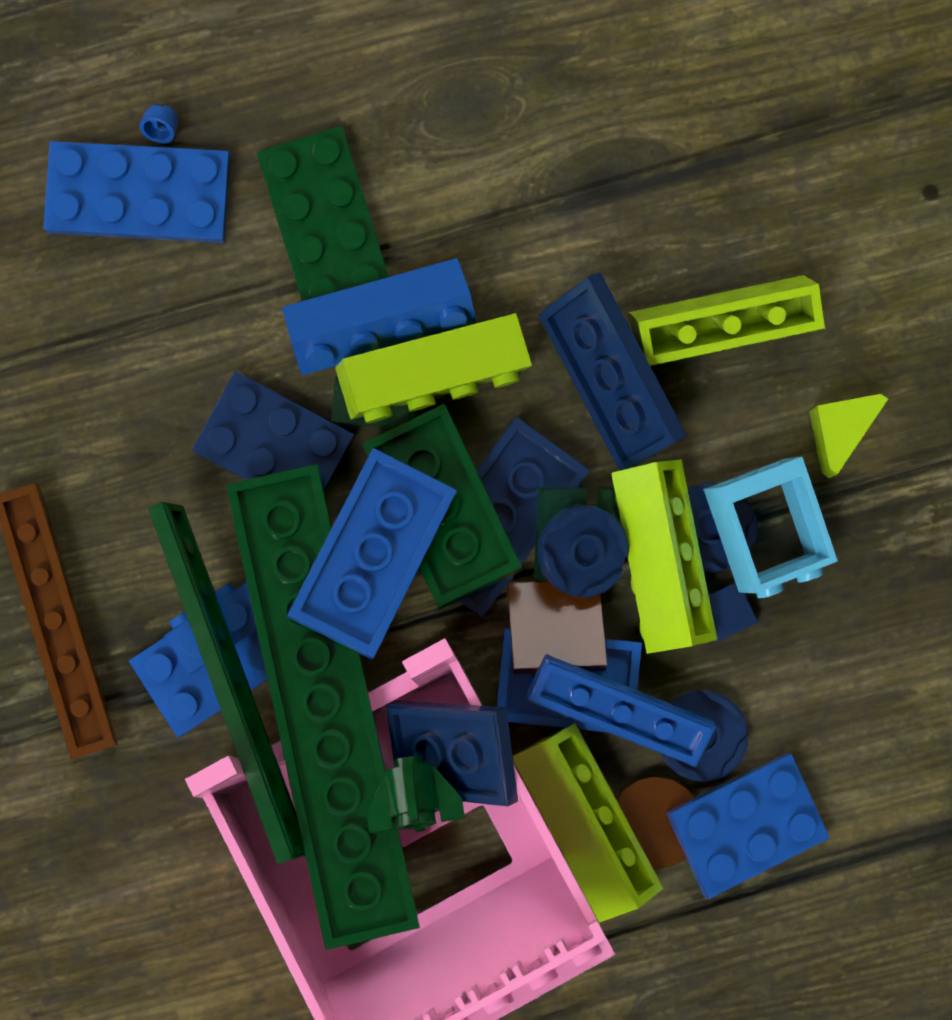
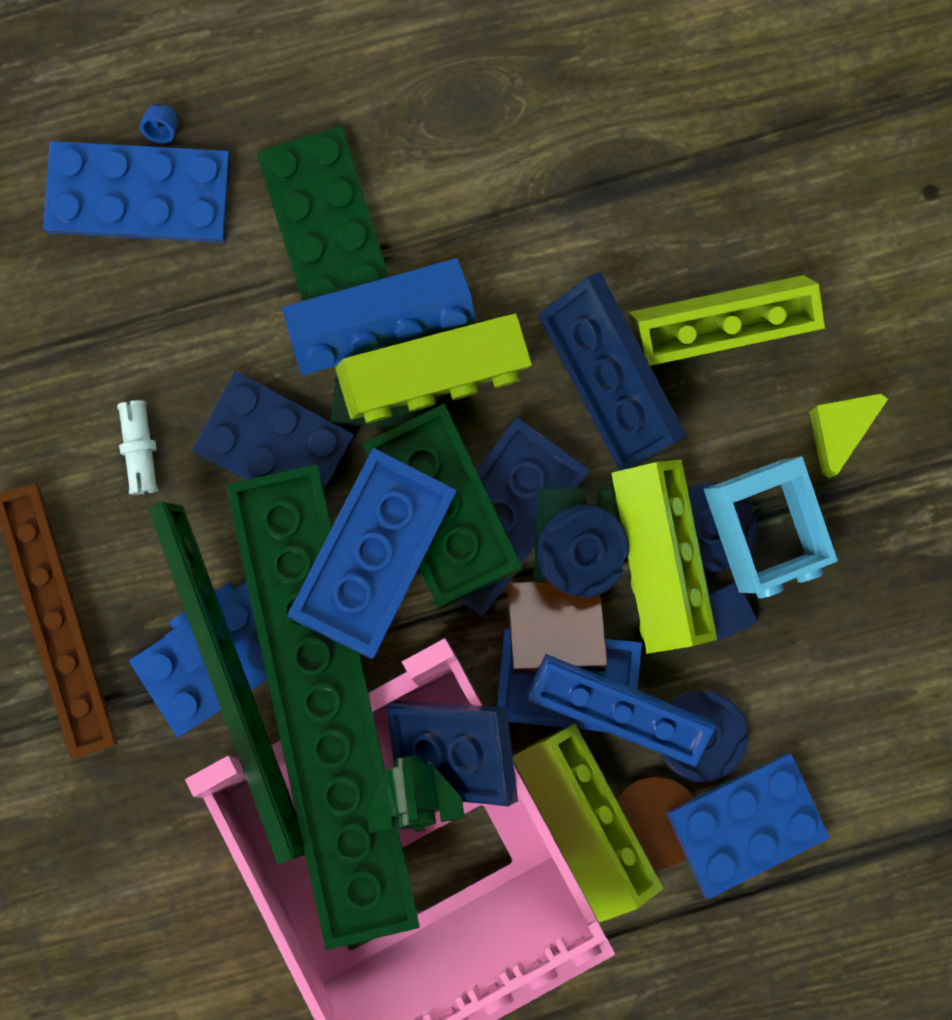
(137, 447): none -> light aqua pin

